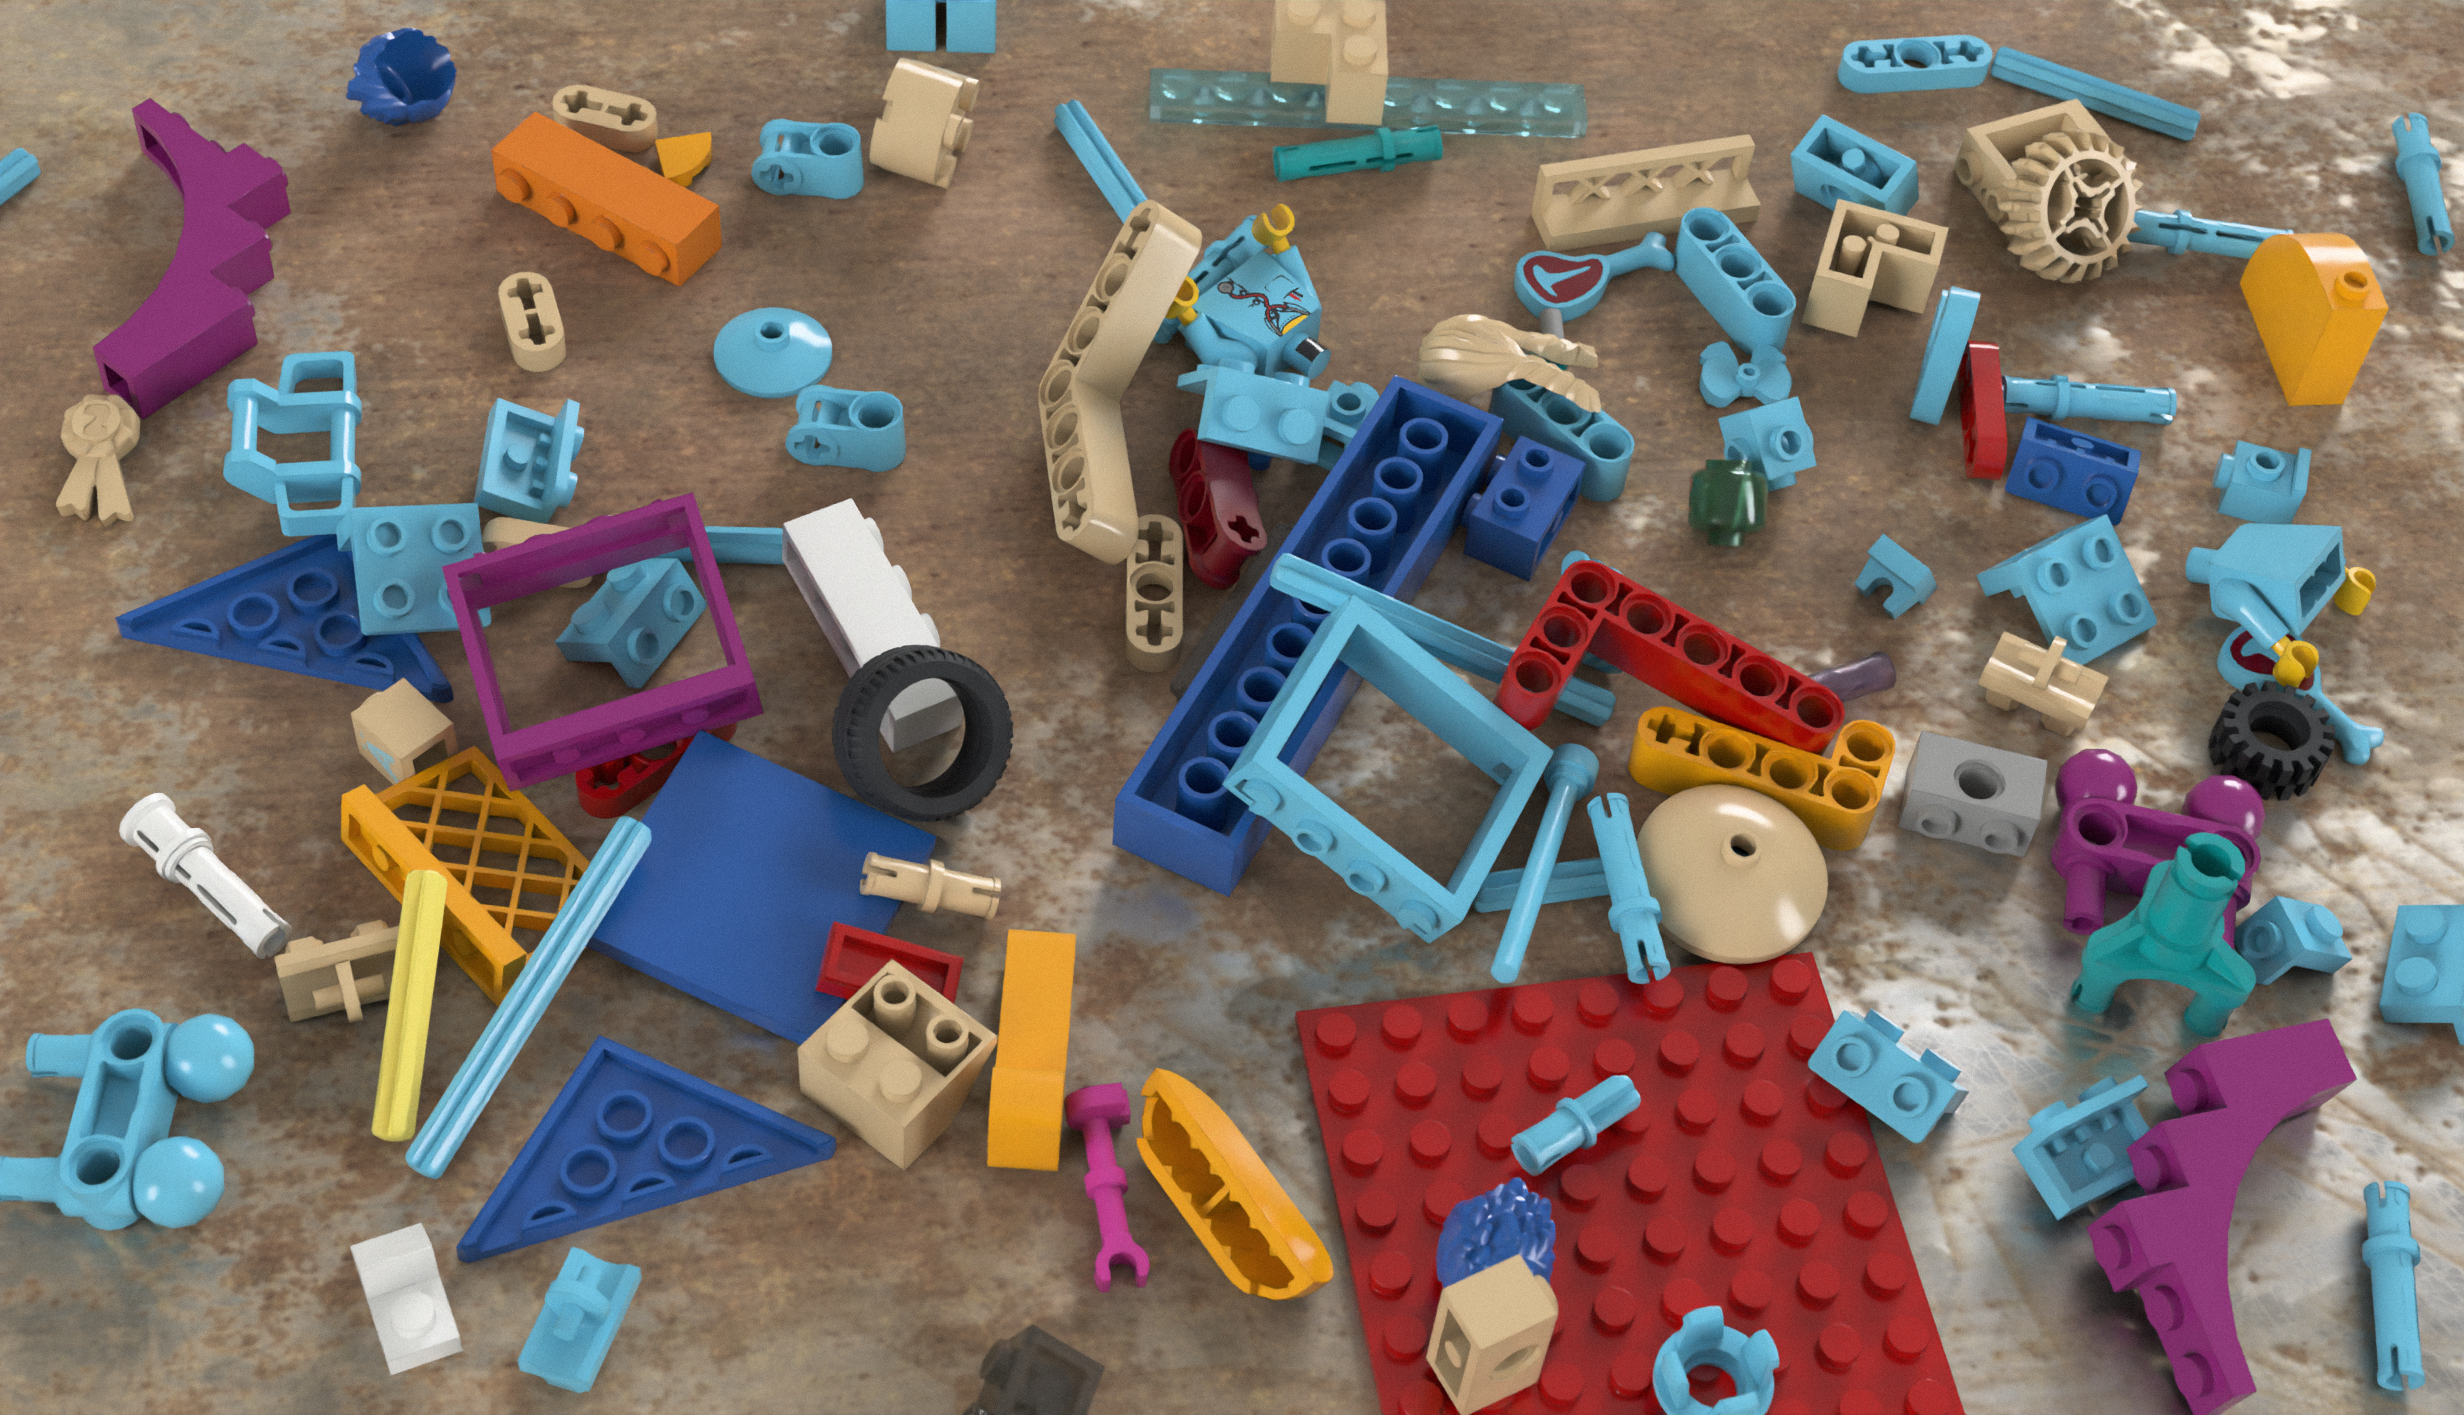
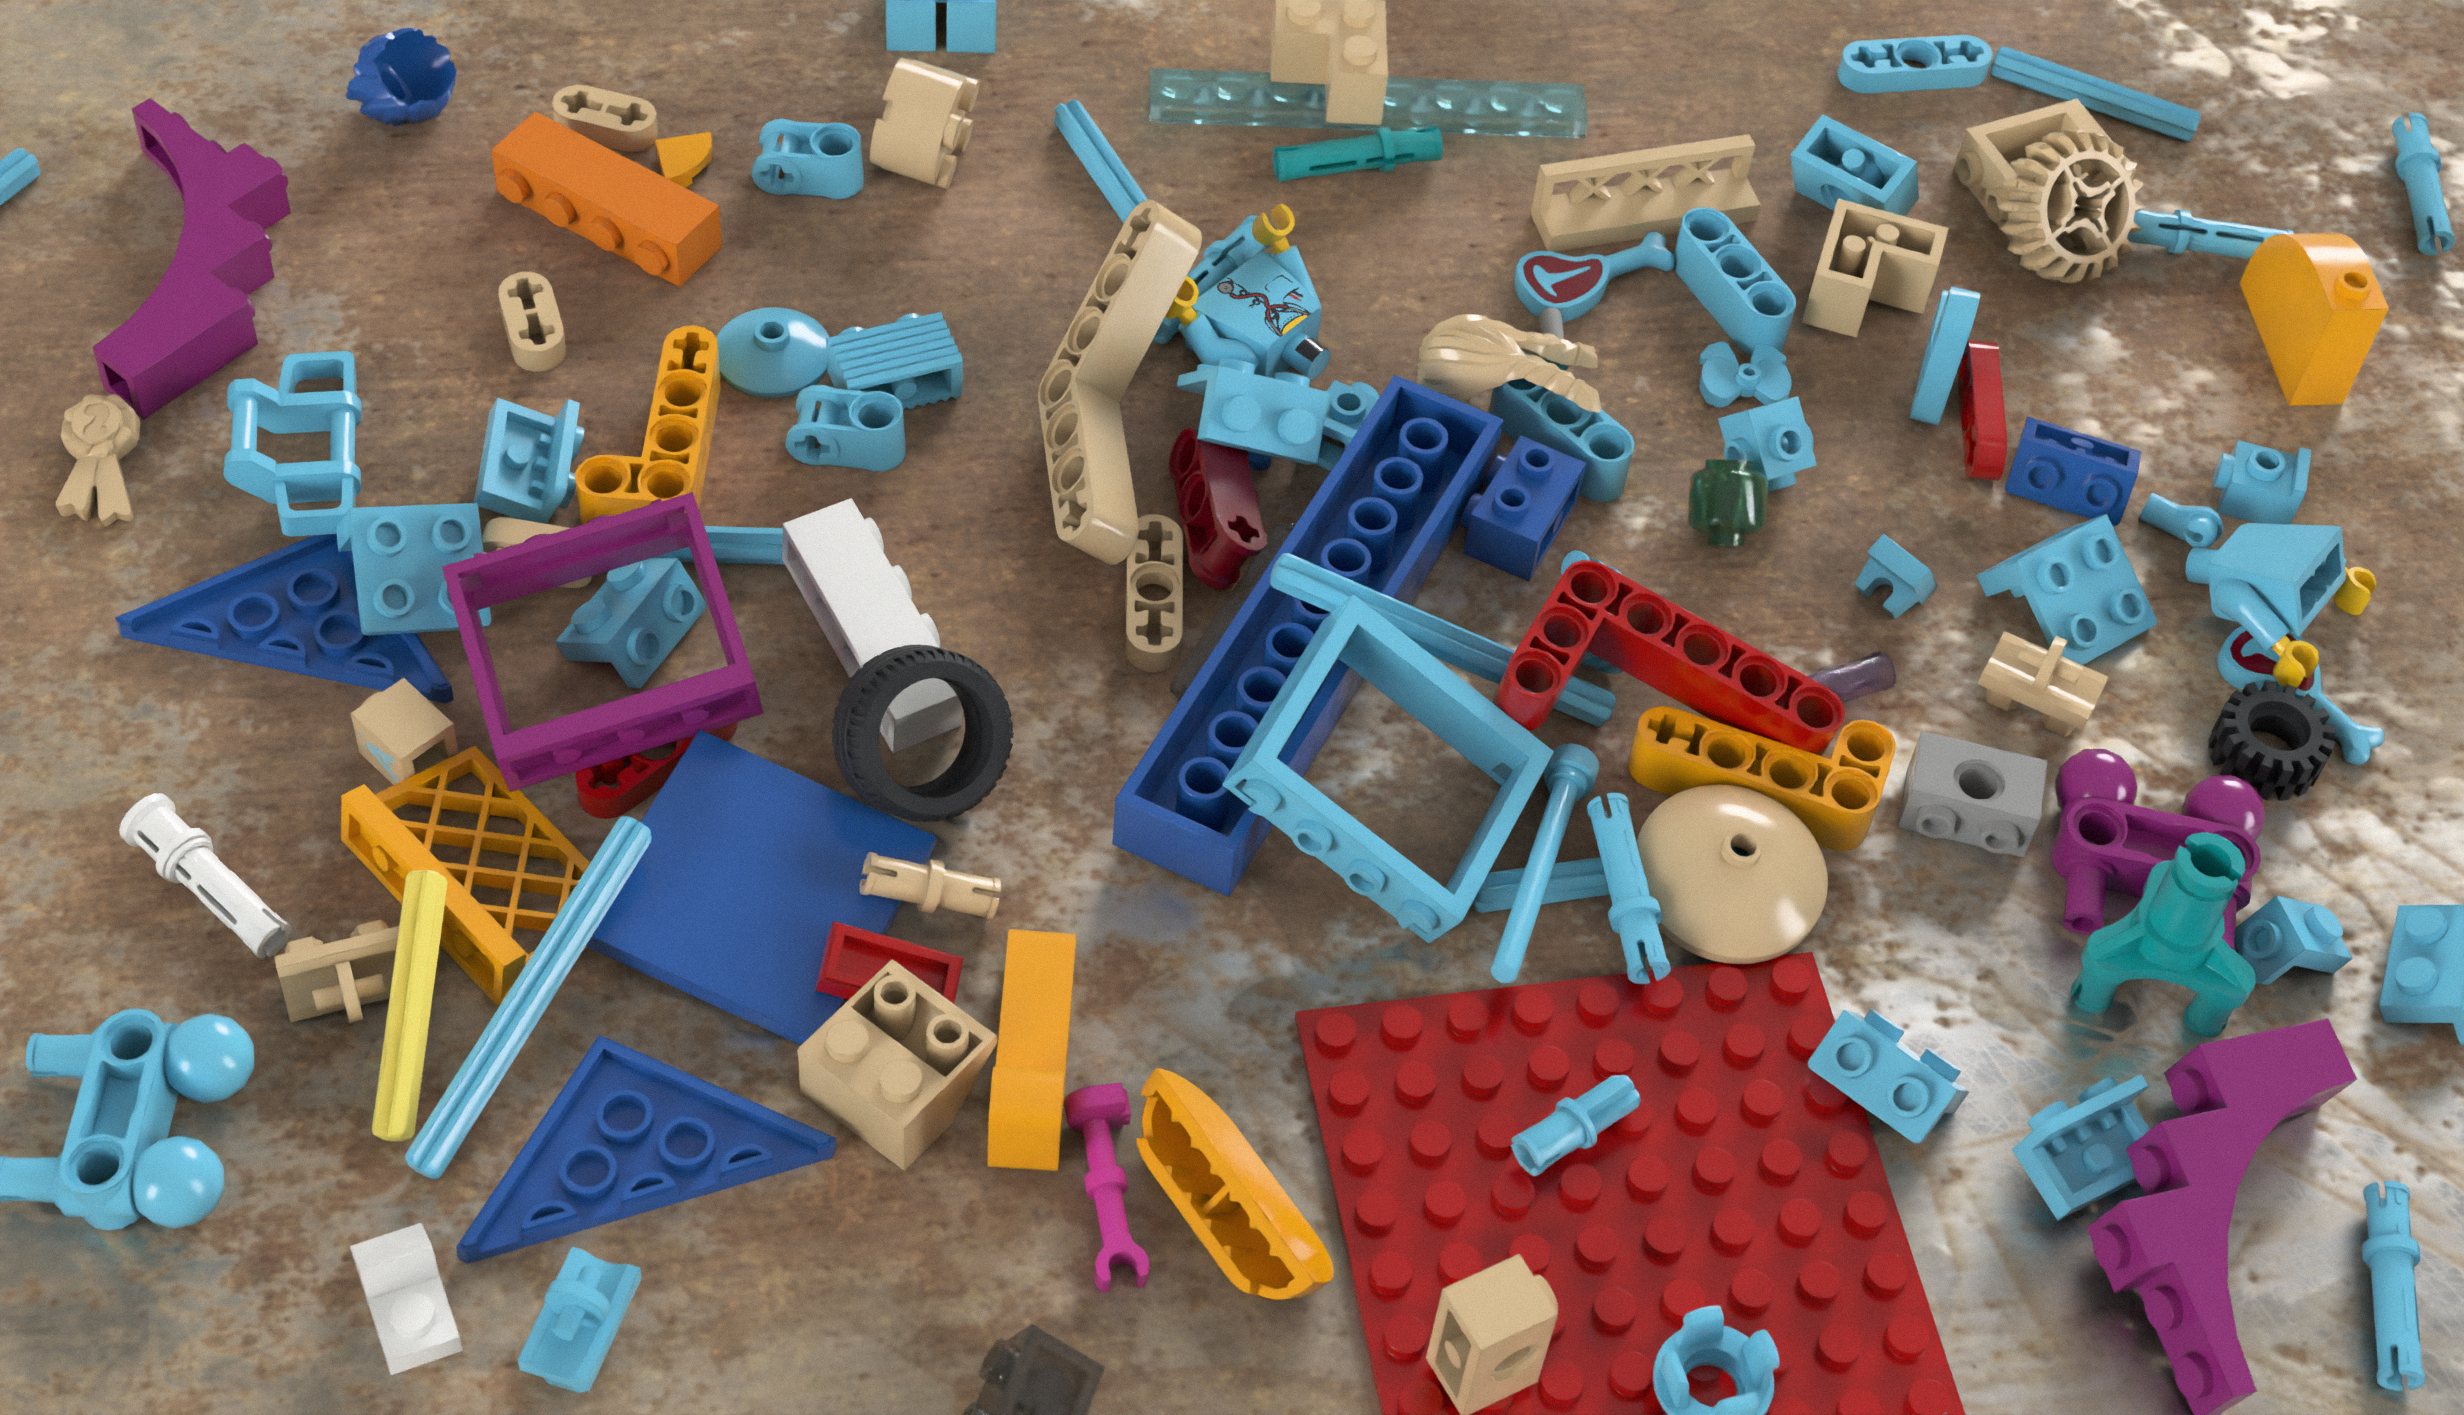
(675, 437): none -> light orange beam
(904, 358): none -> medium azure brick
(1495, 1229): blue hair -> none
(2066, 398): medium azure pin -> none
(2194, 524): none -> medium azure arm

